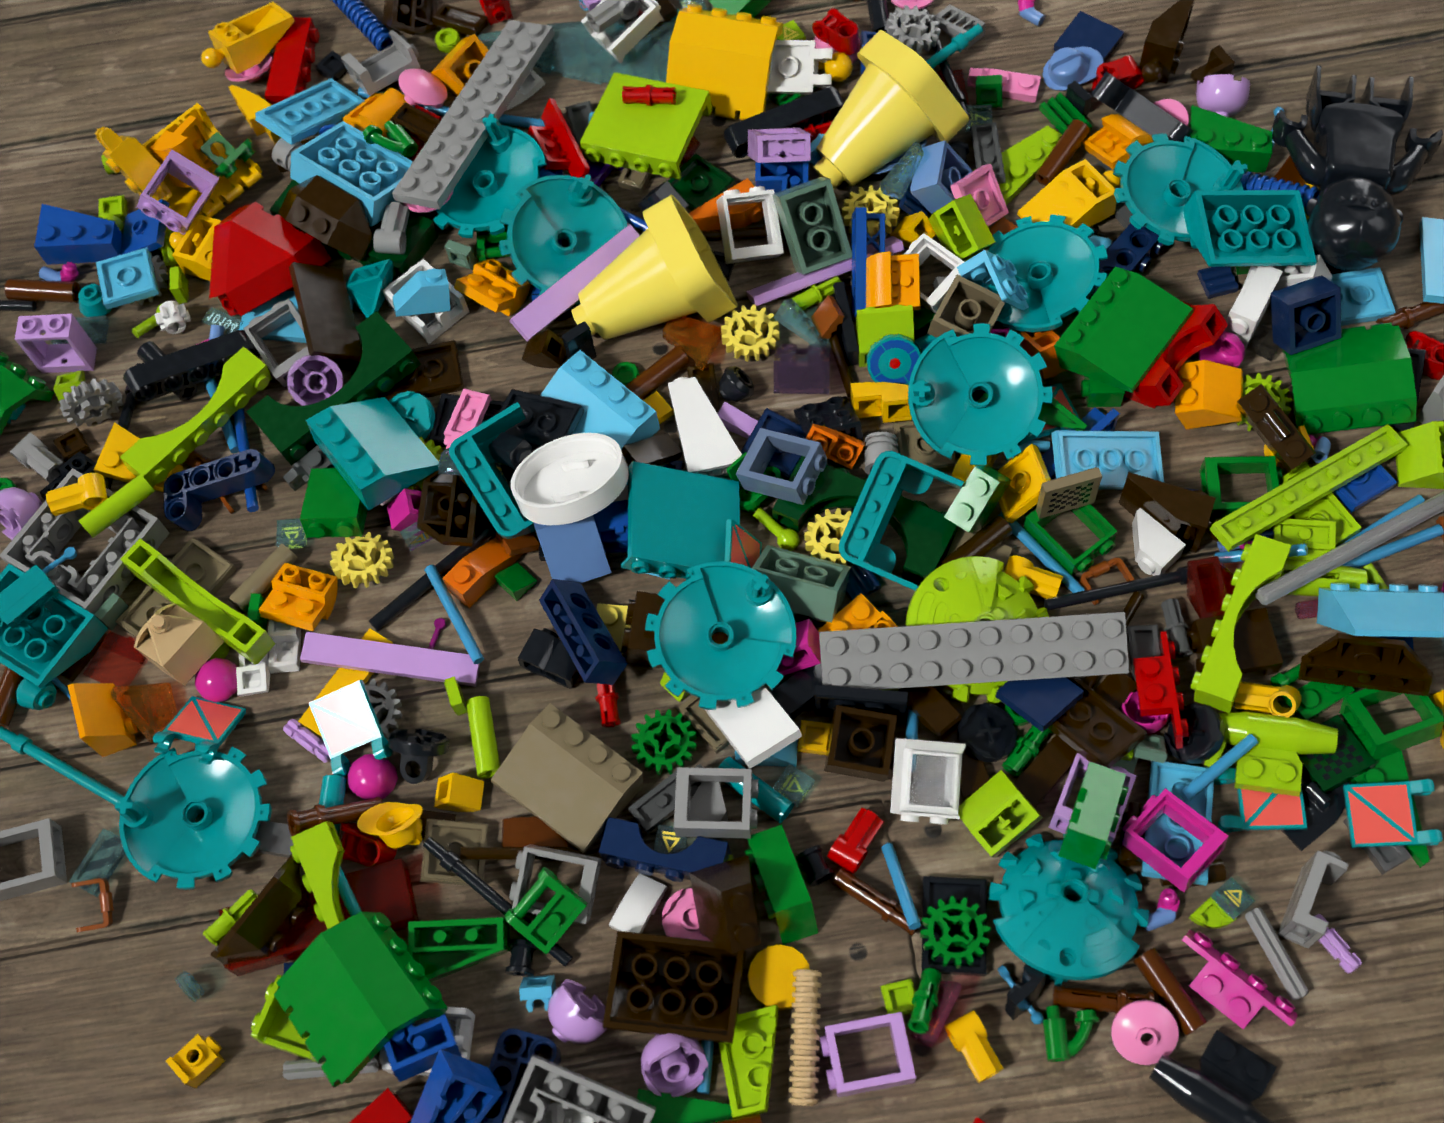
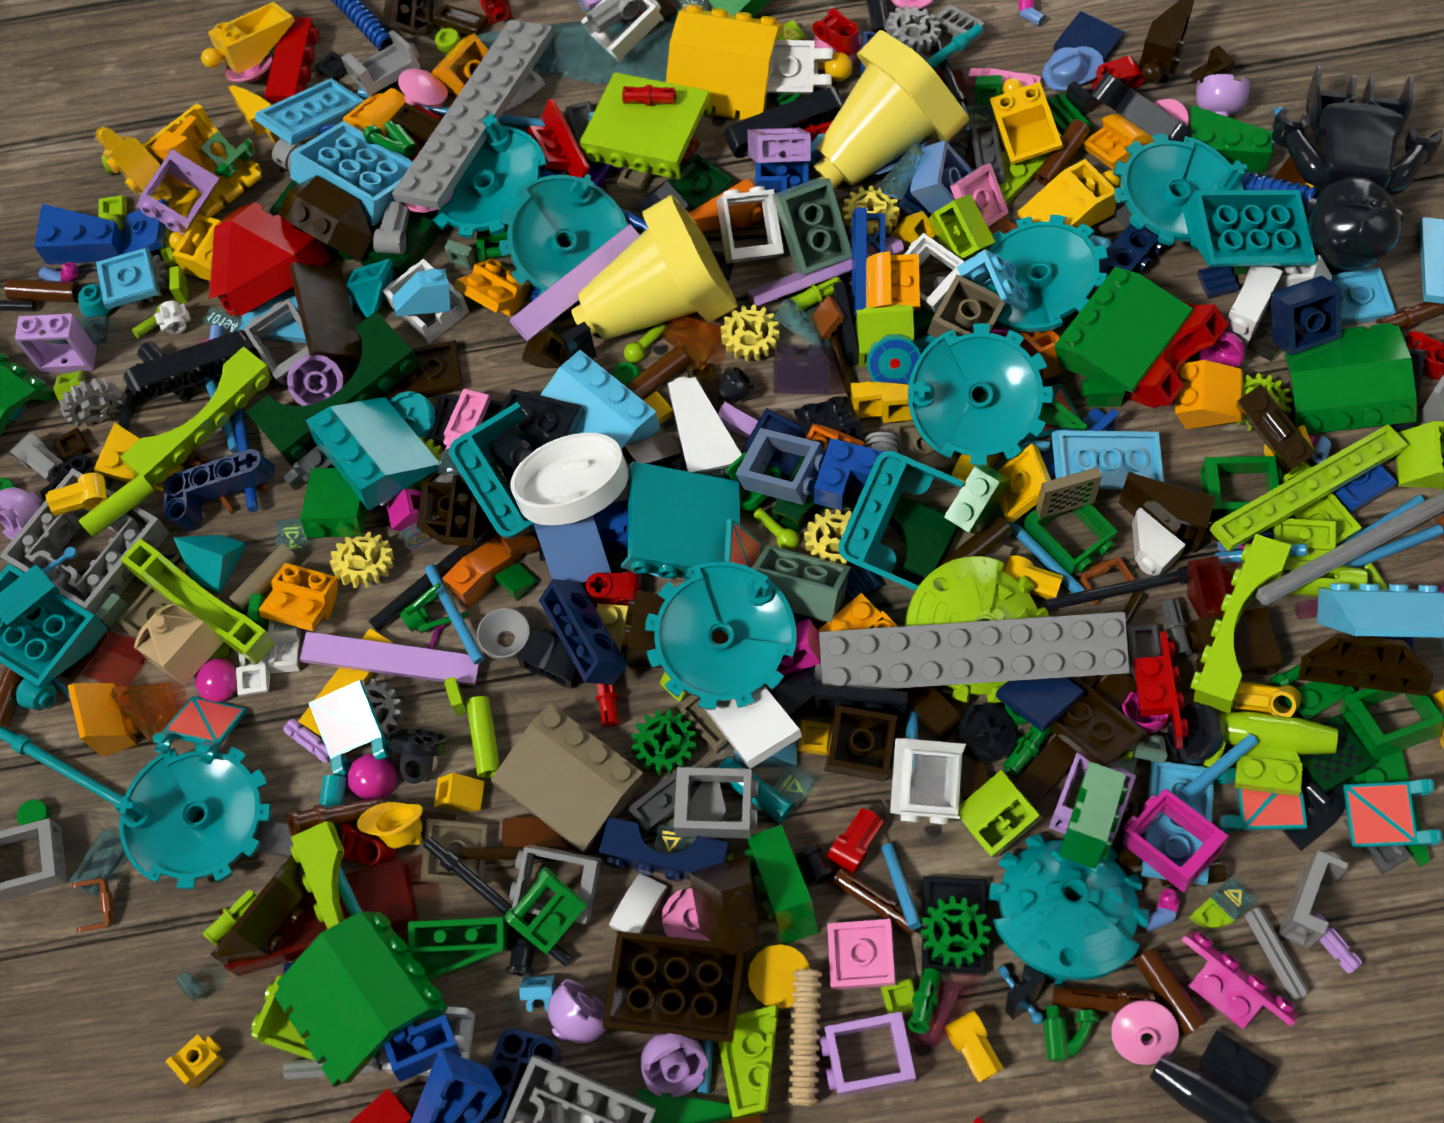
(32, 811): none -> green tile
(210, 559): none -> teal slope
(416, 614): none -> green plant
(498, 623): none -> light grey piece
(616, 587): none -> red piece
(635, 351): none -> lime bar
(842, 467): none -> blue brick
(861, 954): none -> bright pink plate
(1024, 121): none -> yellow slope

